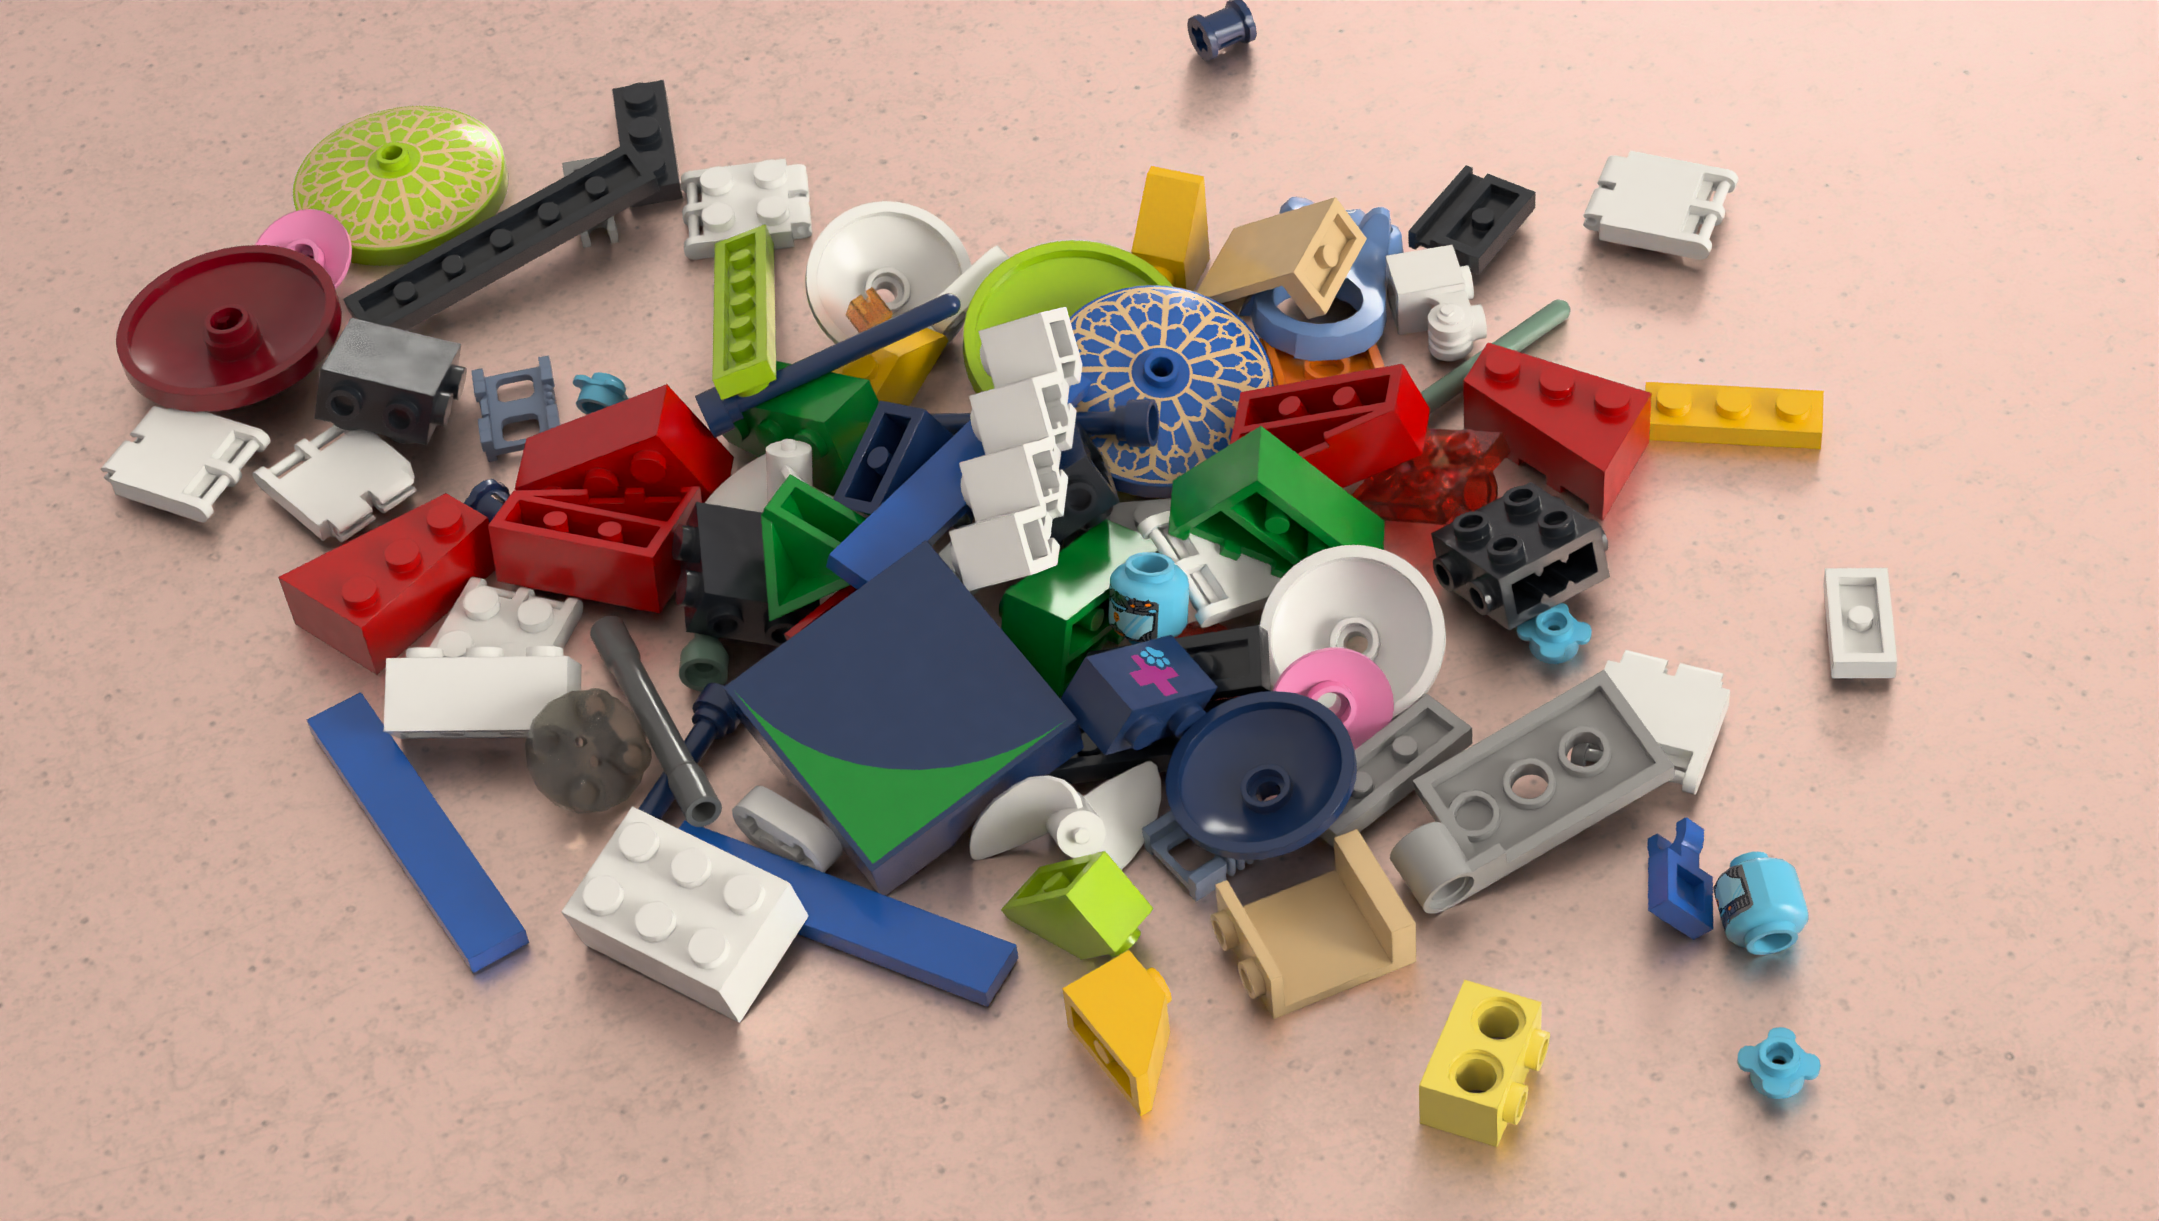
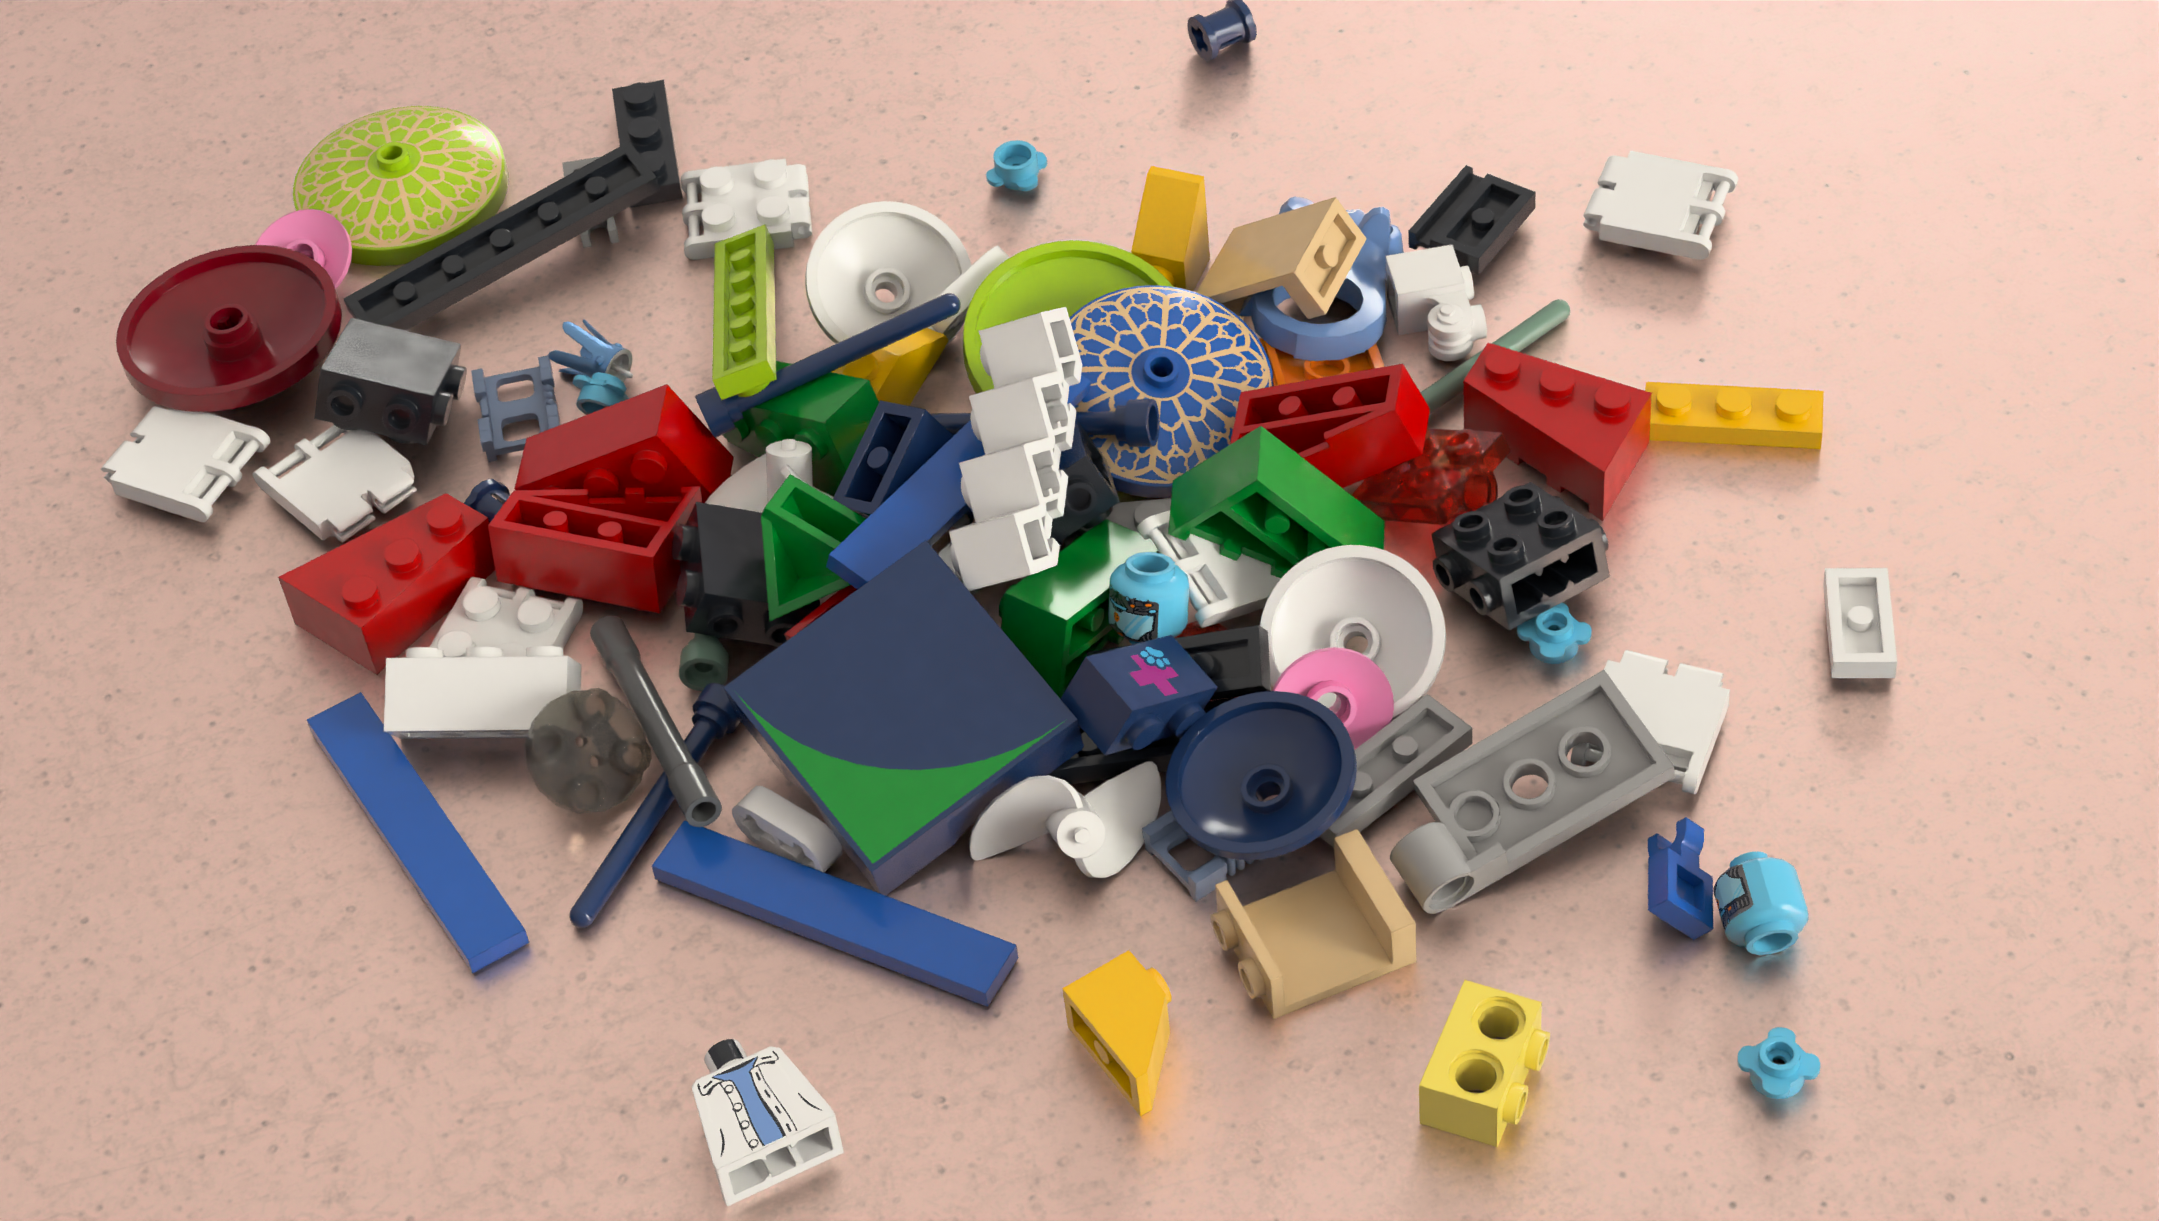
(596, 354): none -> flat silver piece
(685, 913): white brick -> none
(761, 1119): none -> white torso
(868, 312): clear orange piece -> none
(1016, 166): none -> medium azure plate
(1081, 906): lime slope -> none

